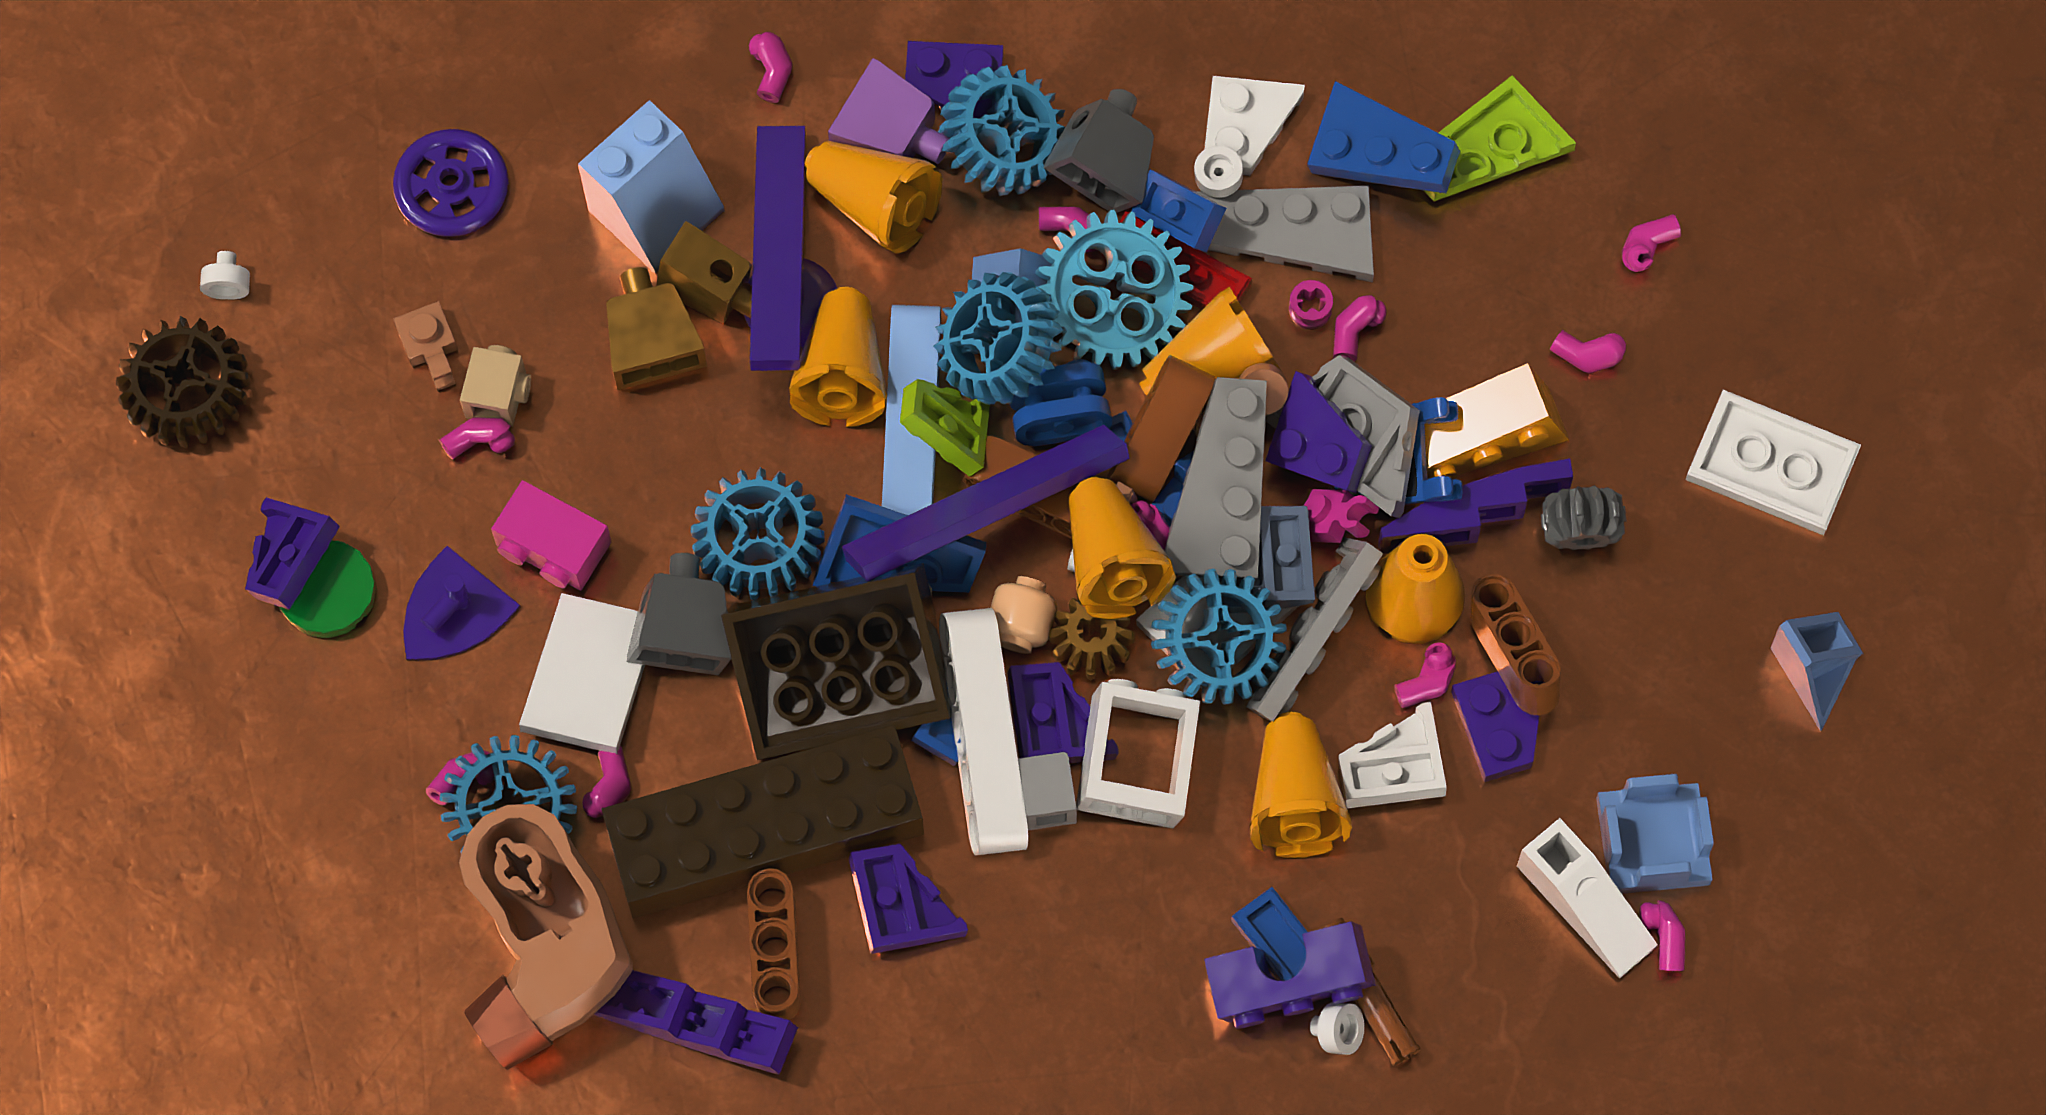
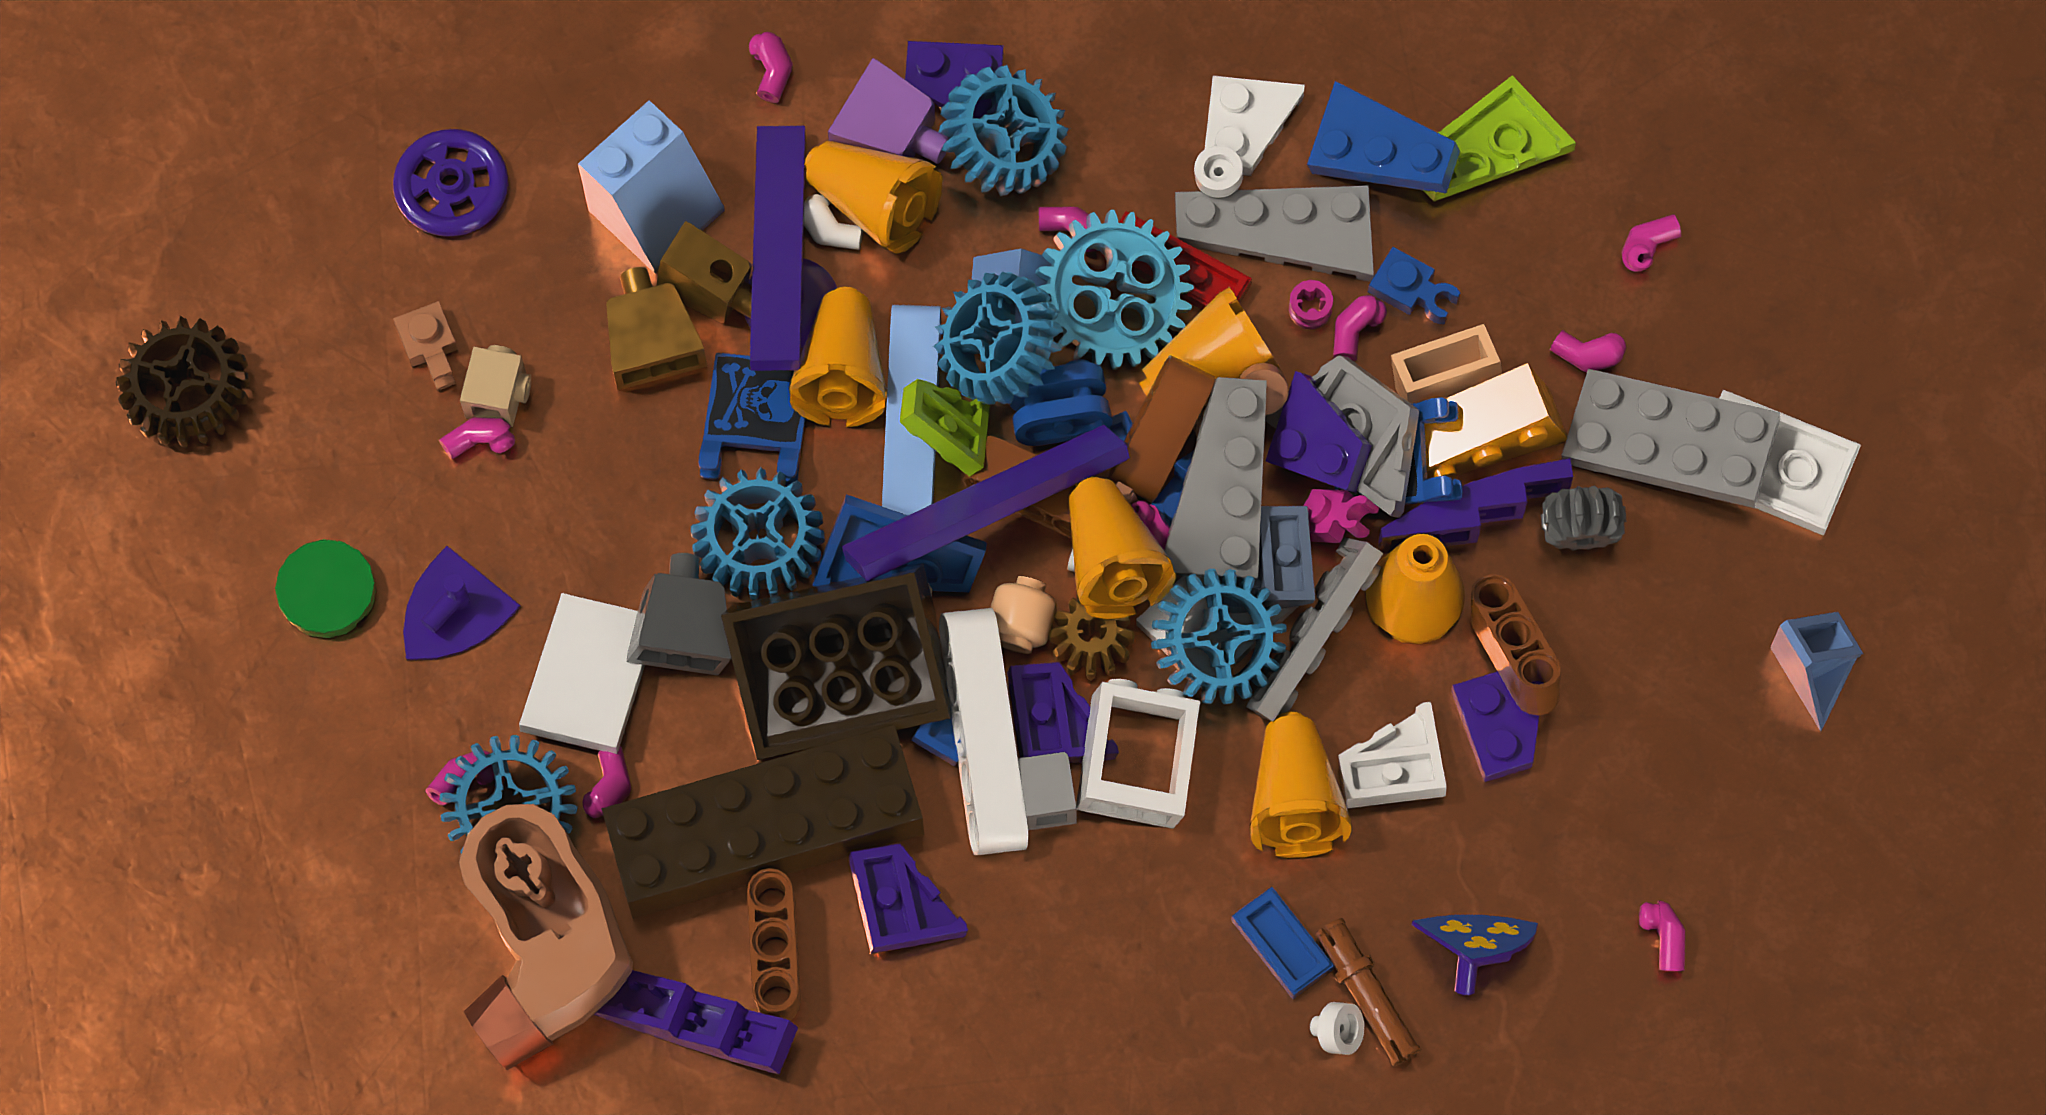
(225, 278): white tile -> none
(287, 551): dark purple wing -> none
(550, 537): dark pink brick -> none
(750, 413): none -> flag
(825, 228): none -> white arm
(1105, 152): dark grey torso -> none
(1179, 211): blue plate -> none
(1334, 967): dark purple arch -> none
(1407, 283): none -> blue plate
(1433, 678): dark pink arm -> none
(1445, 365): none -> light nougat piece
(1477, 941): none -> shield
(1586, 897): white slope -> none
(1656, 834): medium blue panel -> none
(1671, 438): none -> light grey plate

